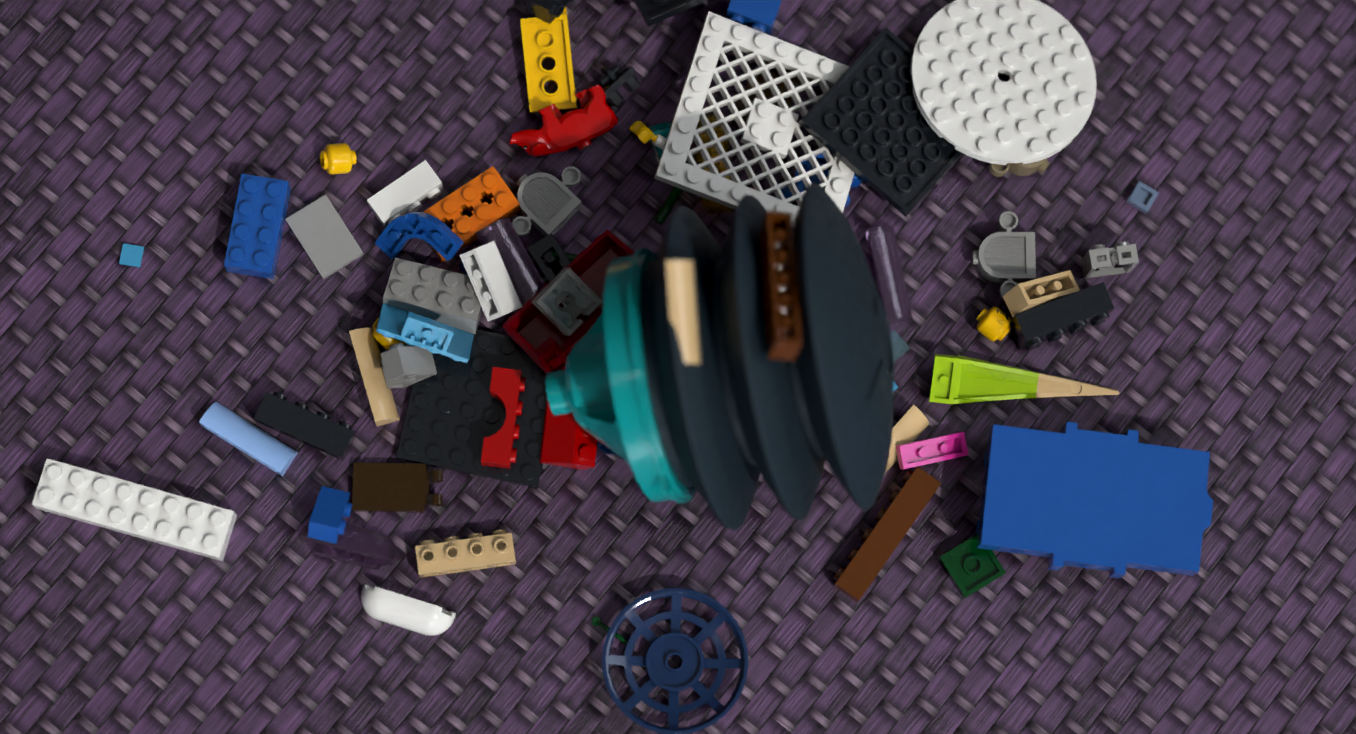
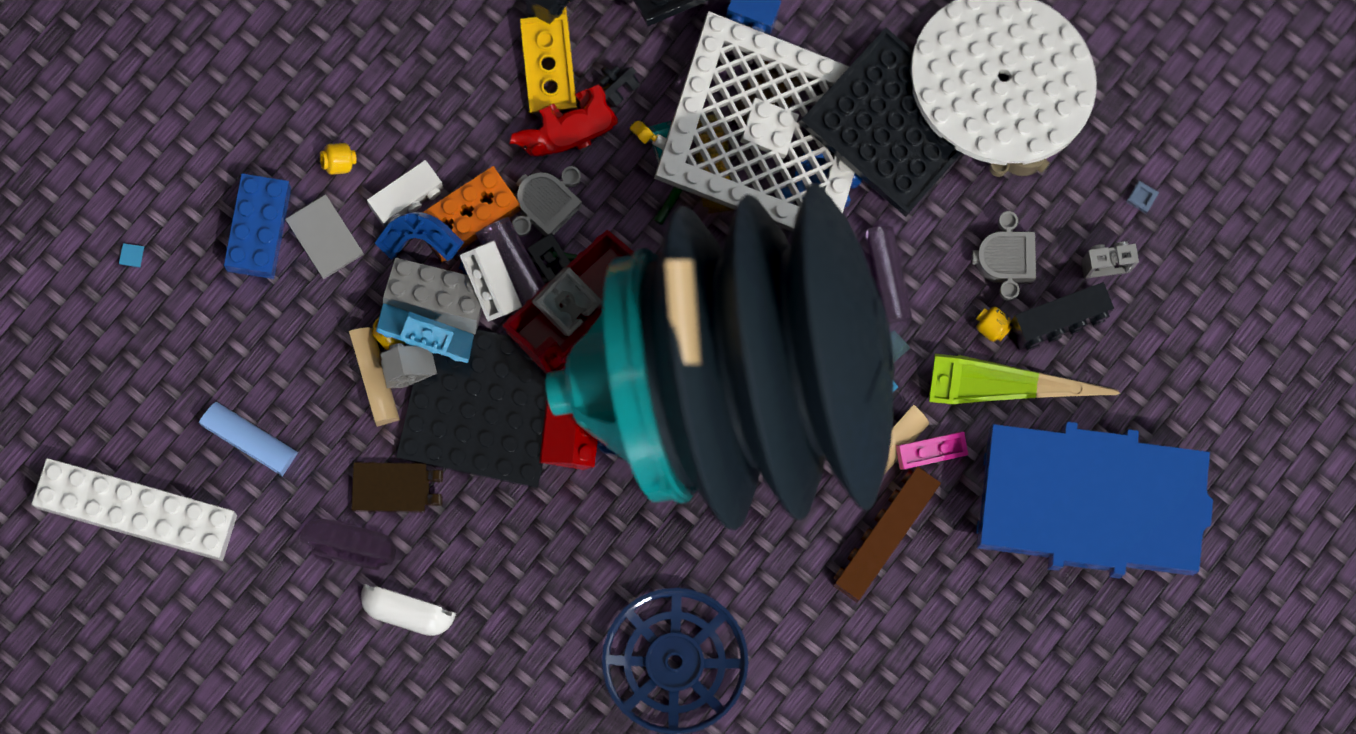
(305, 426): black brick -> none
(329, 515): blue brick -> none
(465, 554): tan brick -> none
(498, 448): red arch -> none
(596, 621): dark green hinge -> none
(780, 286): reddish brown brick -> none
(971, 566): dark green plate -> none
(1040, 291): tan brick -> none

